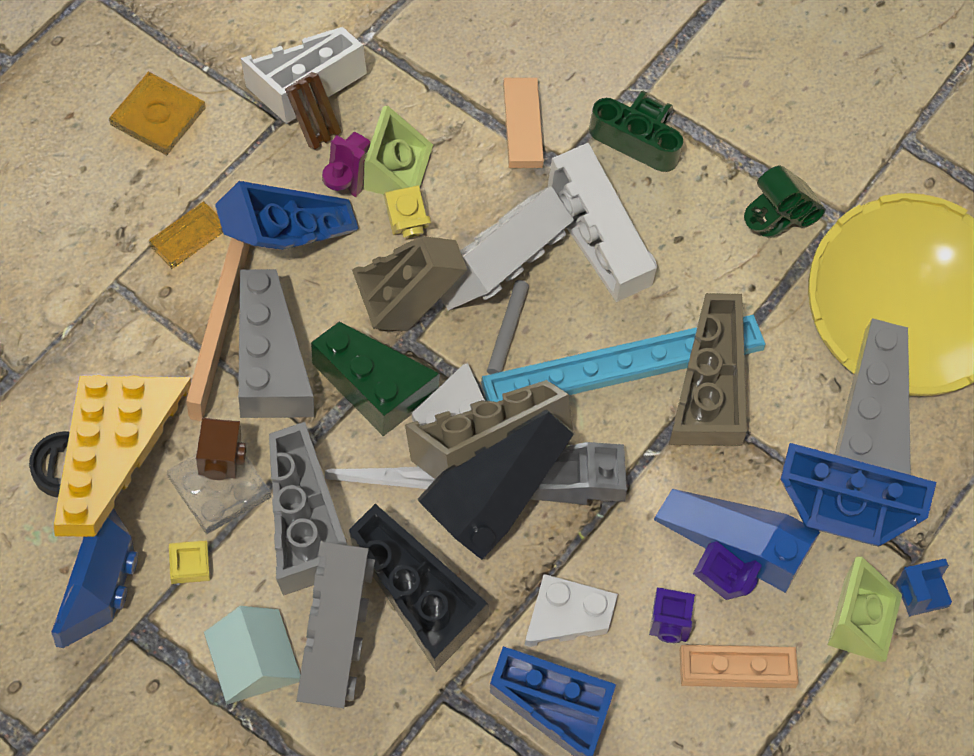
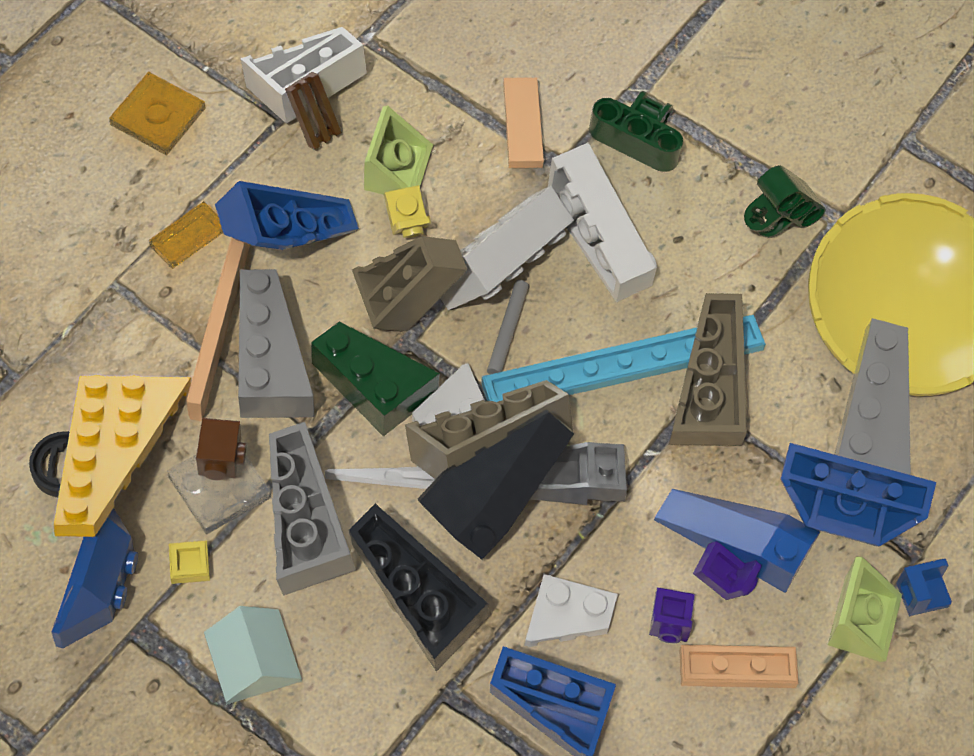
(333, 625): light grey wedge -> none
(346, 163): magenta hips -> none

